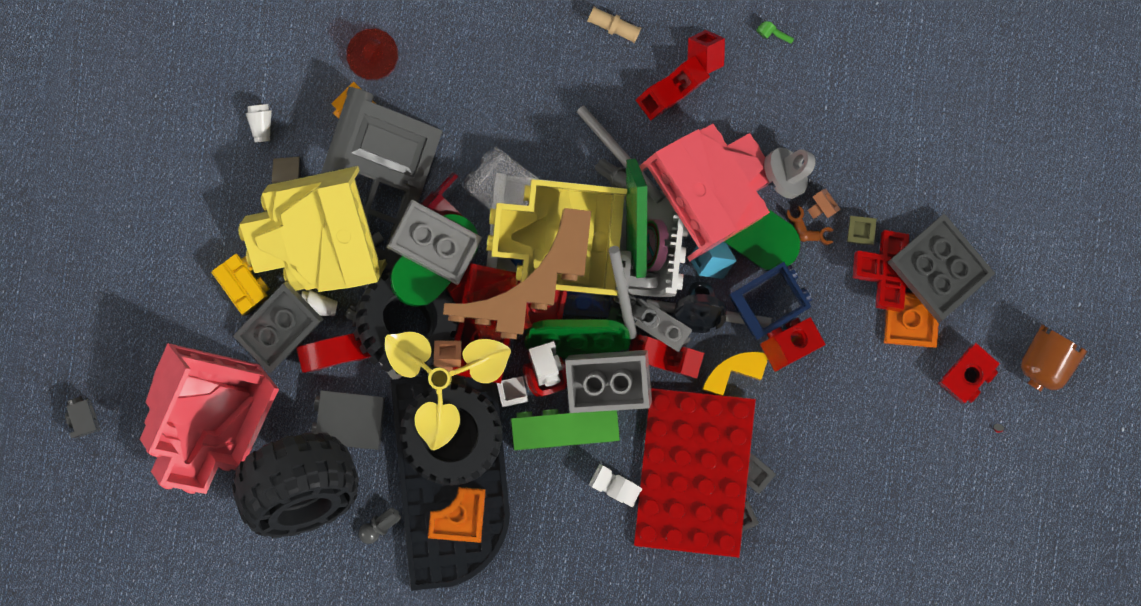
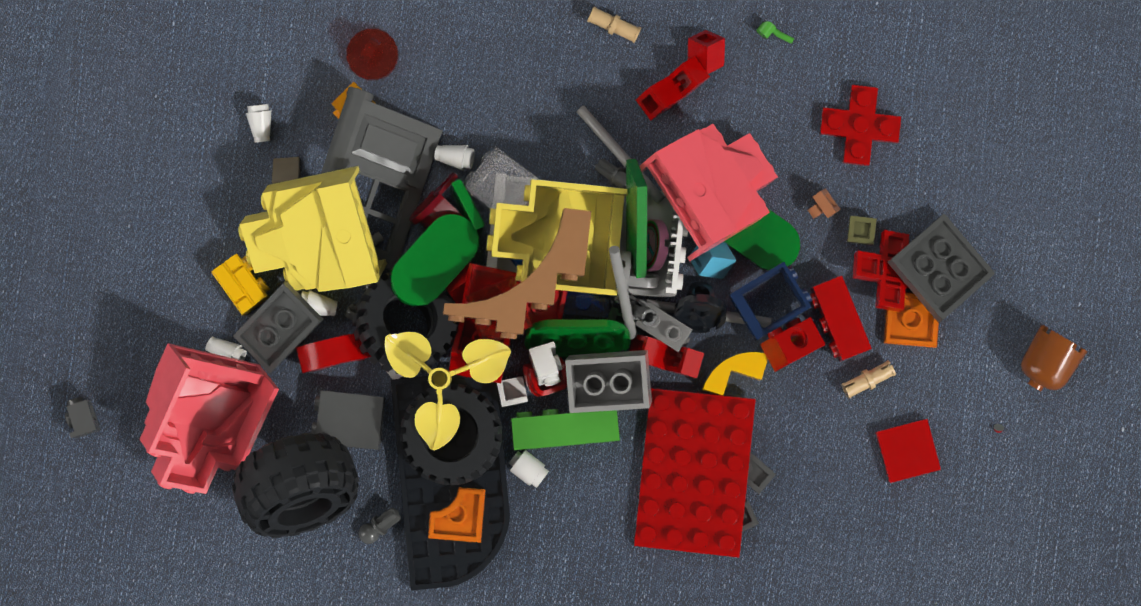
(226, 348): none -> white cone
(434, 242): light grey tile -> none
(447, 354): nougat tile -> none
(455, 155): none -> white cone
(465, 205): none -> green tile
(528, 468): none -> white brick
(615, 486): white leg -> none
(788, 171): light grey tile -> none
(805, 235): dark orange arm -> none
(839, 319): none -> red brick
(860, 125): none -> red plate
(868, 379): none -> tan pin
(908, 450): none -> red tile
(955, 382): red brick -> none

